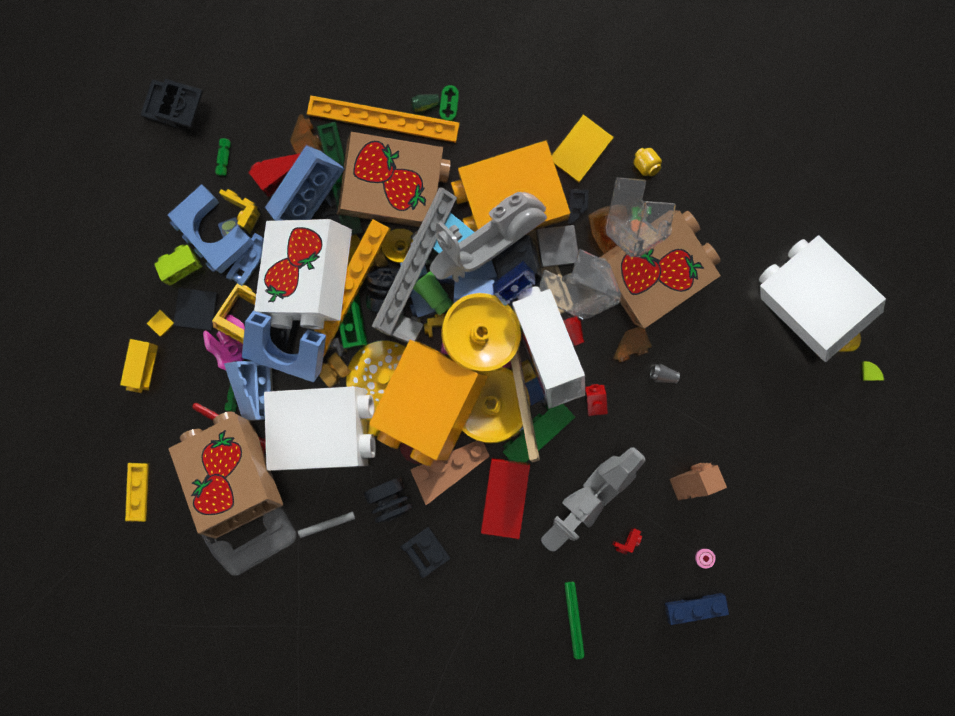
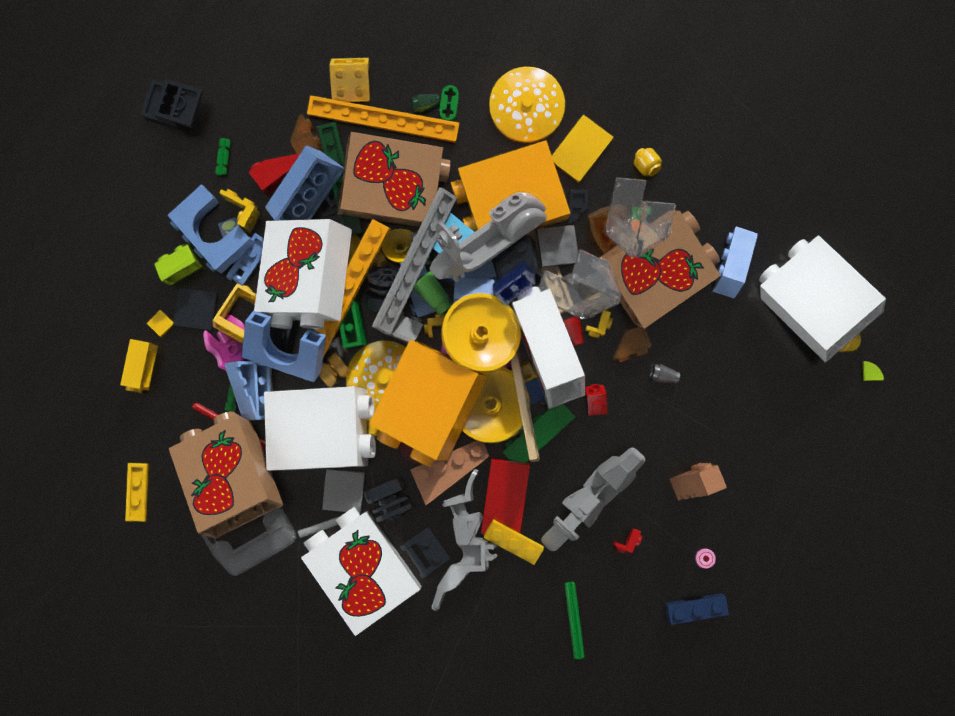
(343, 490): none -> light grey slope
(350, 79): none -> yellow bracket
(360, 570): none -> white brick
(475, 549): none -> light grey piece
(513, 542): none -> yellow plate
(527, 104): none -> yellow dish
(605, 322): none -> yellow bracket
(735, 262): none -> light blue wedge

